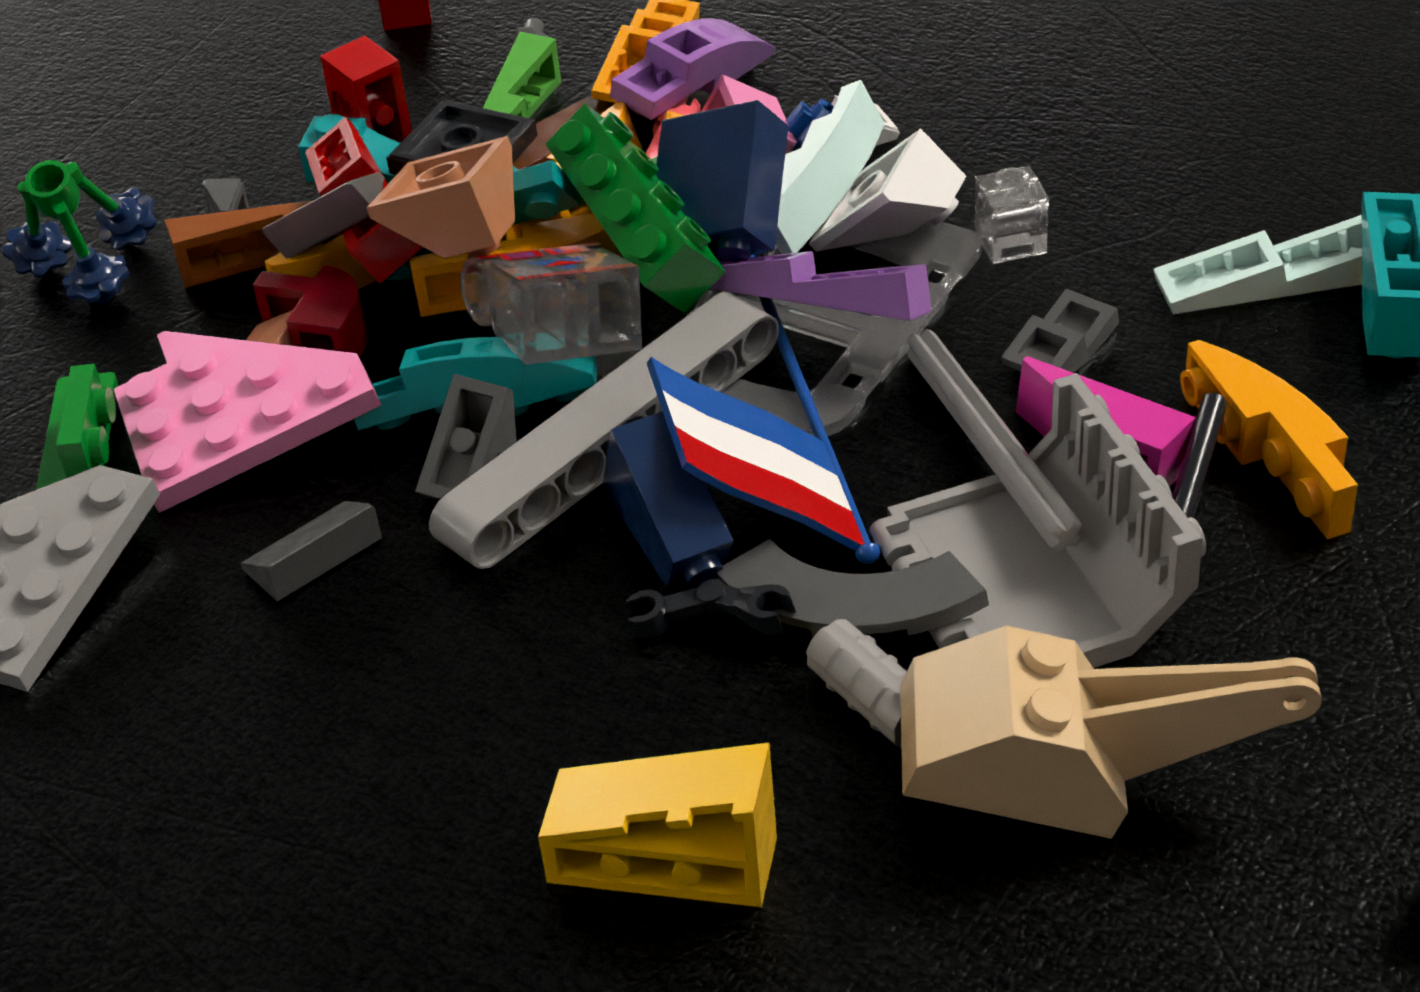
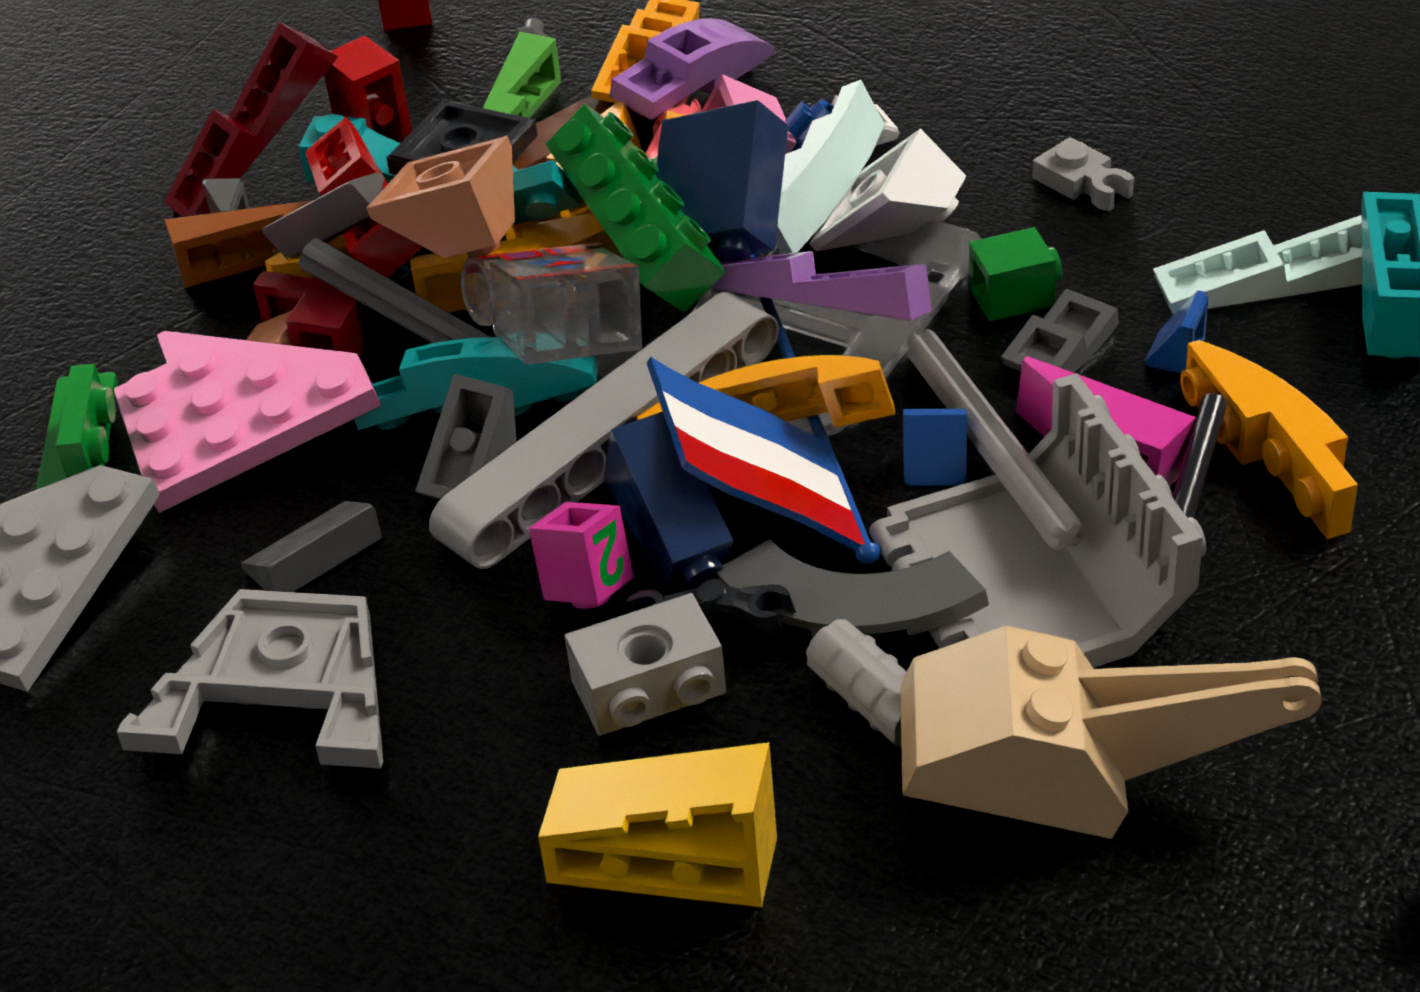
(40, 248): dark blue plant -> none
(232, 142): none -> dark red slope
(275, 653): none -> light grey wing
(383, 294): none -> dark grey axle
(581, 554): none -> dark pink brick
(645, 664): none -> light grey brick
(808, 386): none -> light orange slope
(935, 447): none -> blue slope
(1011, 214): clear brick -> none
(1013, 273): none -> green brick
(1078, 169): none -> light grey plate
(1172, 340): none -> blue slope

